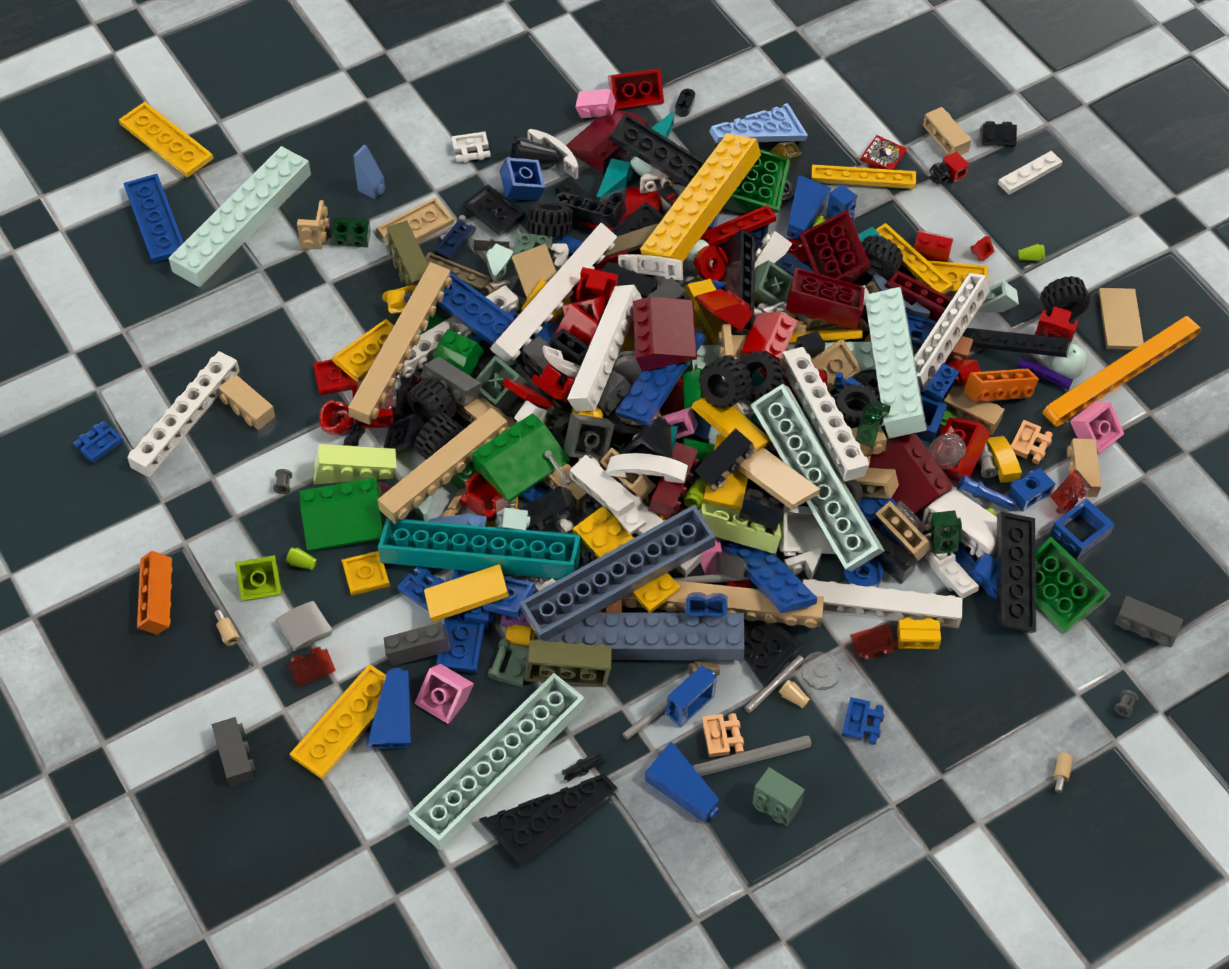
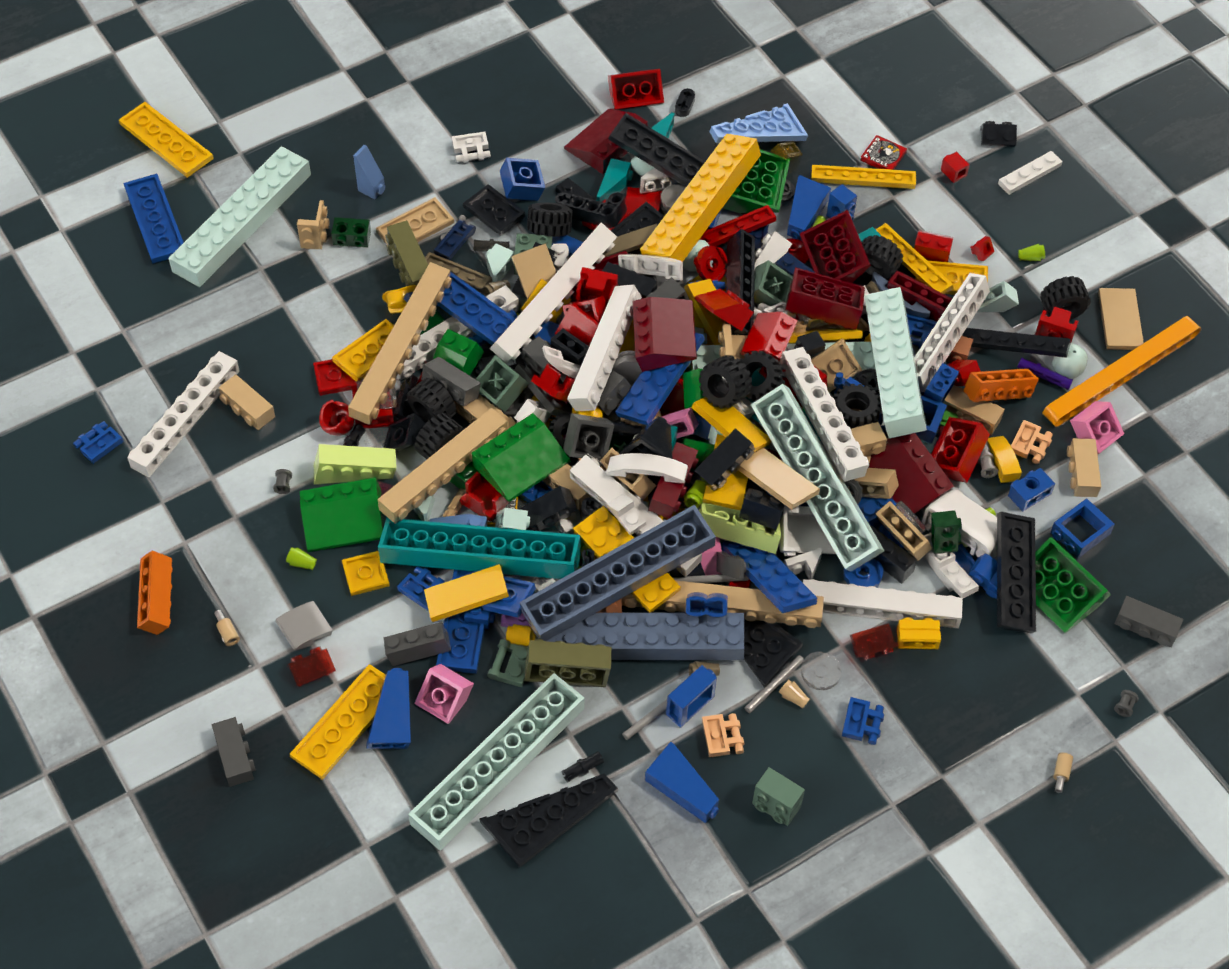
(258, 578): lime slope -> none
(527, 393): red tile -> none
(532, 150): black cone -> none
(565, 154): white slope -> none
(566, 480): light grey hinge -> none
(595, 103): bright pink brick -> none
(668, 194): black sticker -> none
(753, 755): light grey axle -> none
(870, 422): clear green bracket -> none
(939, 173): black gear -> none
(946, 131): tan brick -> none
(947, 450): clear tile -> none
(978, 489): blue pin -> none
(1070, 492): clear red bracket -> none

